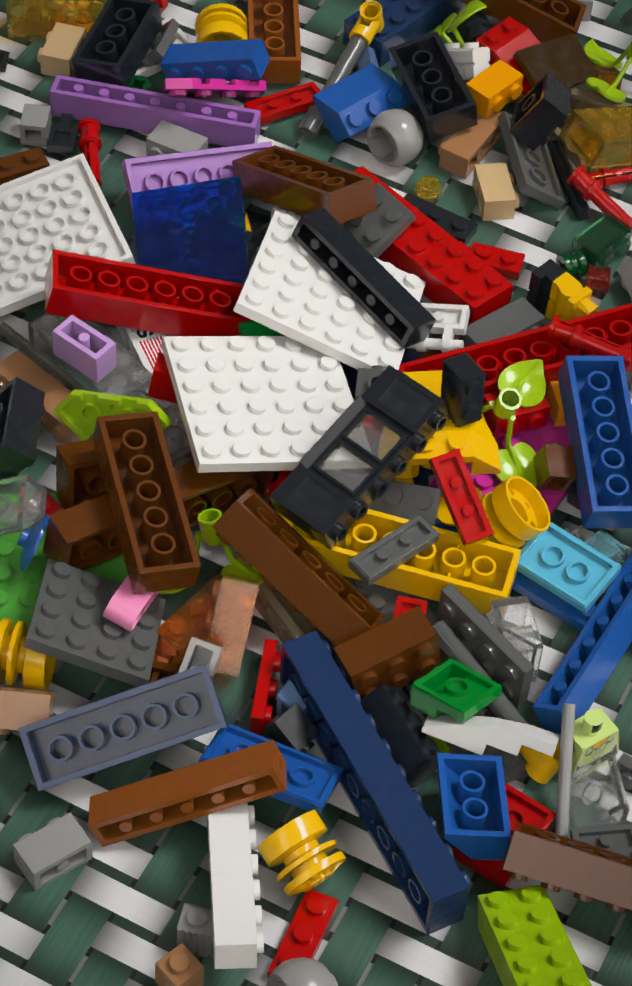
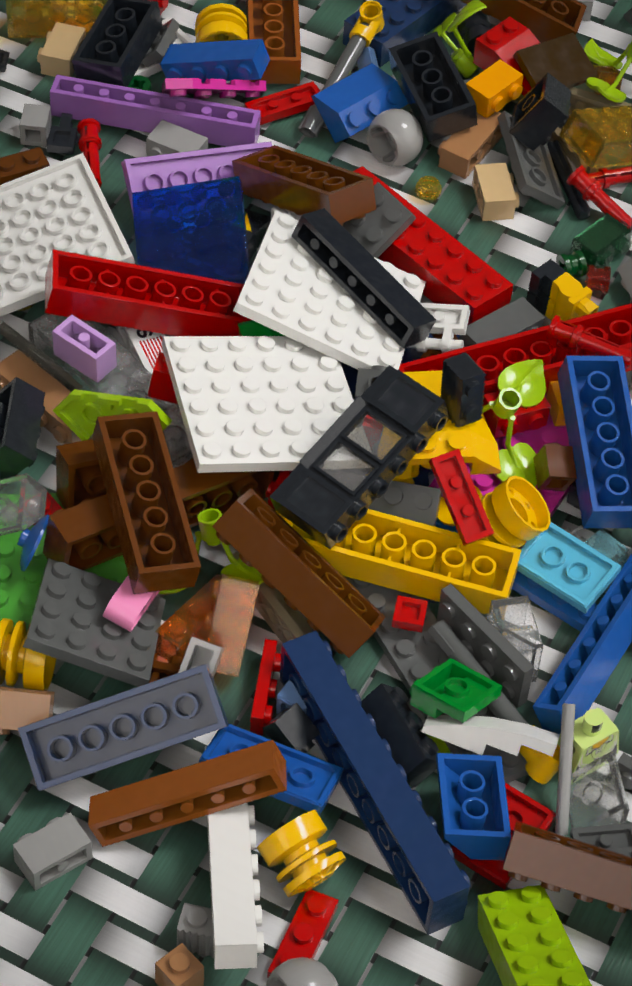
(390, 653): reddish brown brick -> none
(393, 550): dark grey tile -> none
(455, 225): black plate -> none
(469, 59): white brick -> none
(503, 261): red plate -> none

